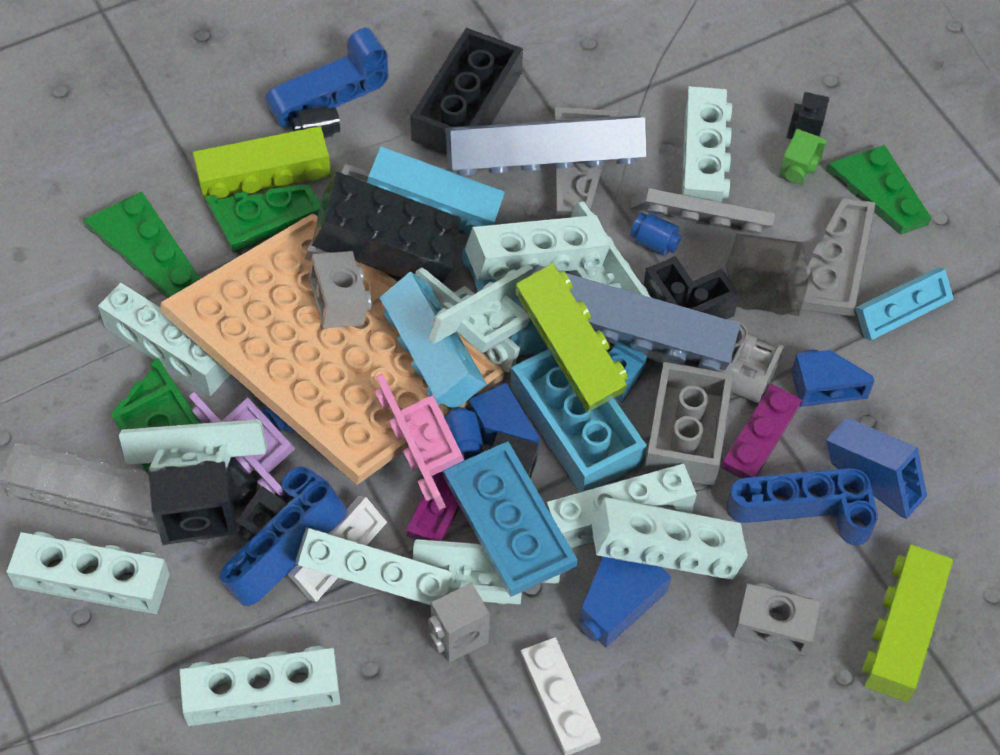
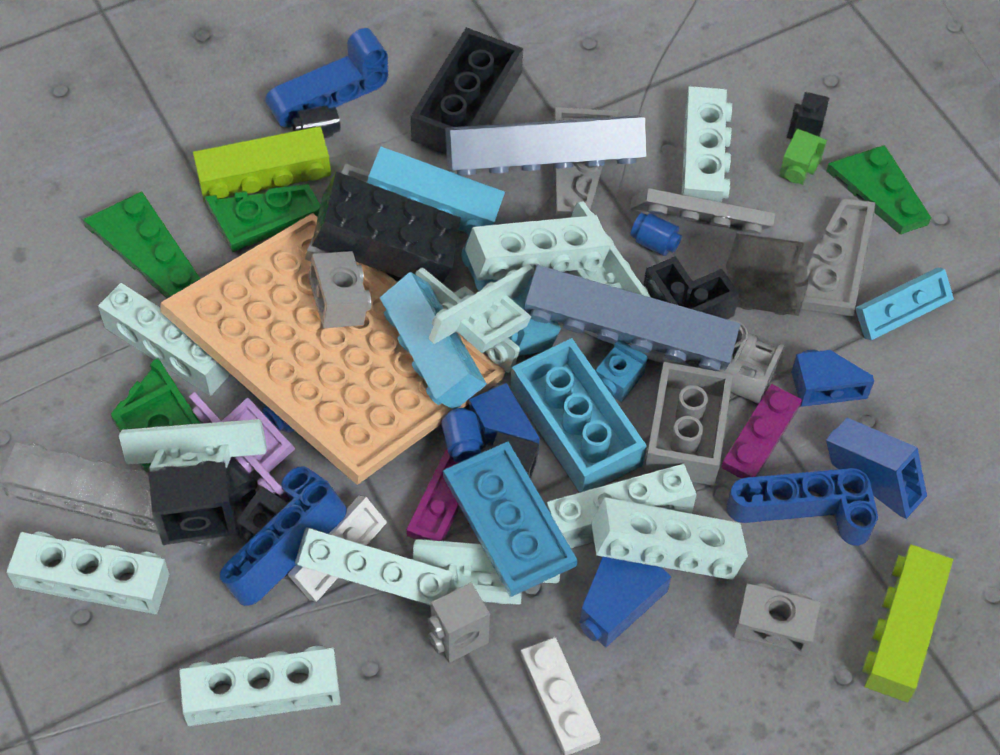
(428, 437): bright pink bracket -> none
(571, 338): lime brick -> none

